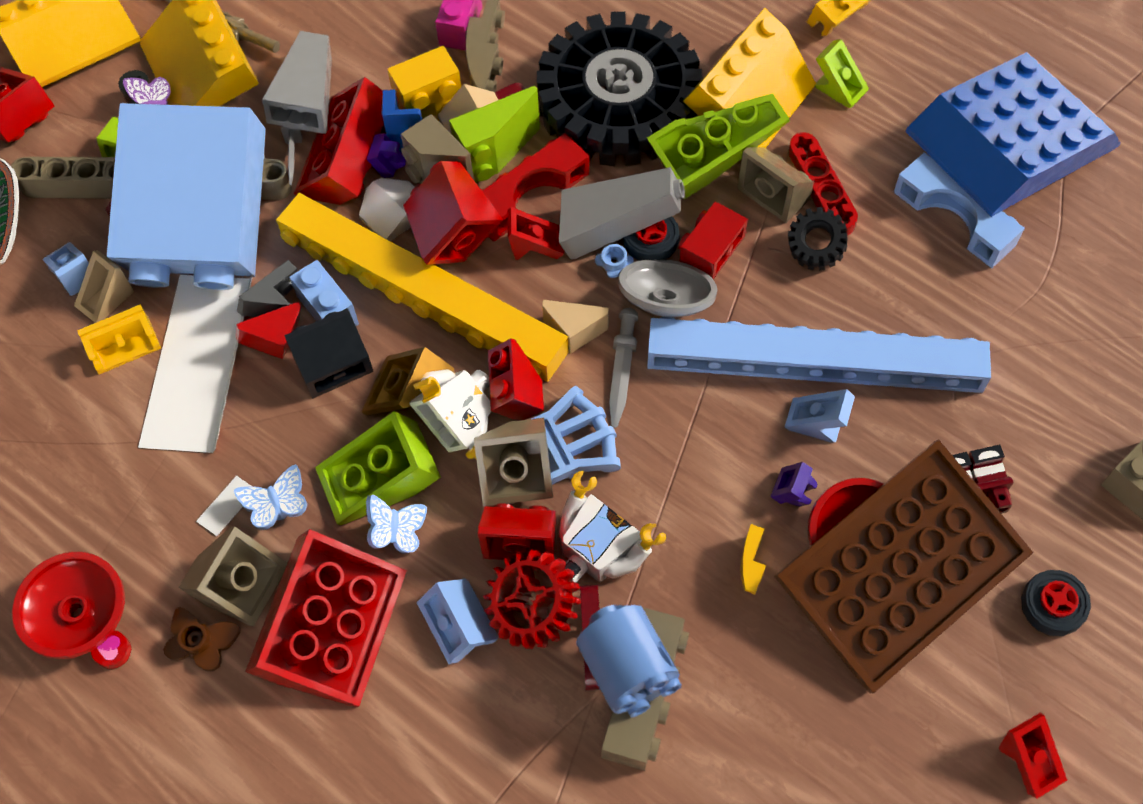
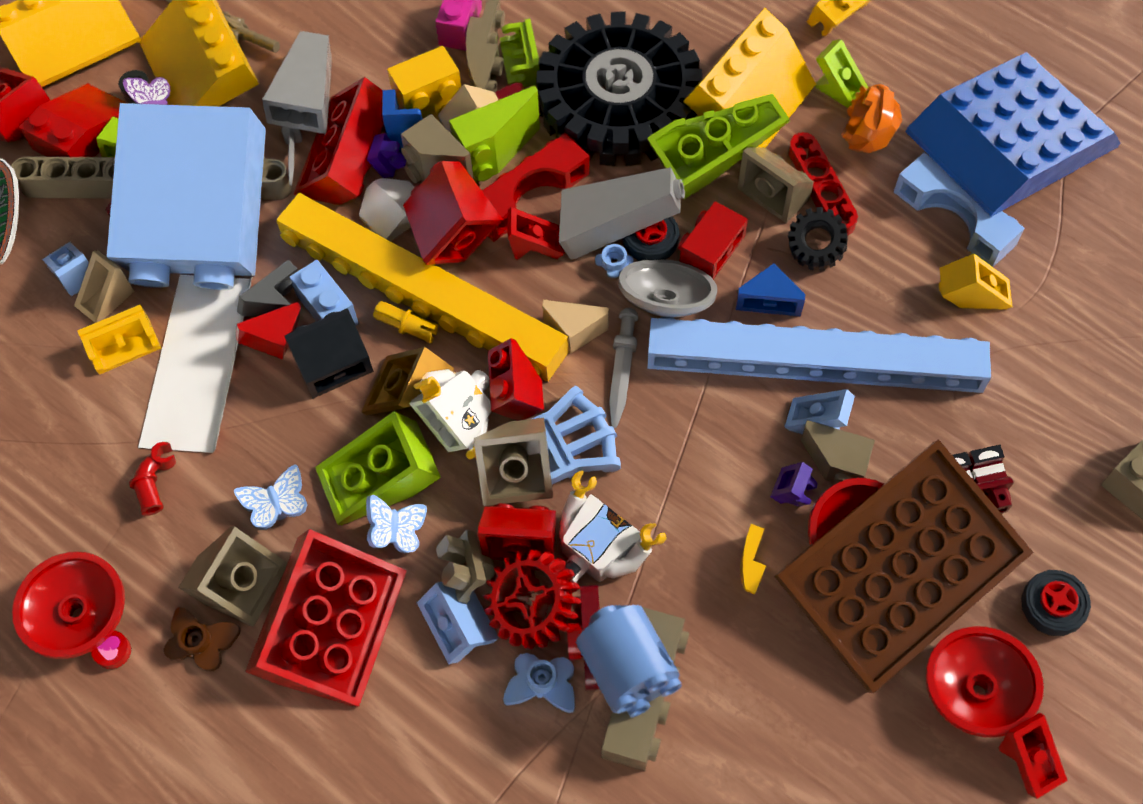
(71, 122): none -> red slope
(145, 478): none -> red piece
(223, 508): white sticker -> none
(405, 321): none -> yellow axle
(459, 577): none -> dark tan hips
(520, 53): none -> lime hinge
(542, 680): none -> light blue animal
(572, 635): none -> red tile
(771, 293): none -> blue slope
(837, 452): none -> dark tan slope
(872, 119): none -> orange helmet
(974, 284): none -> yellow slope
(987, 660): none -> red dish

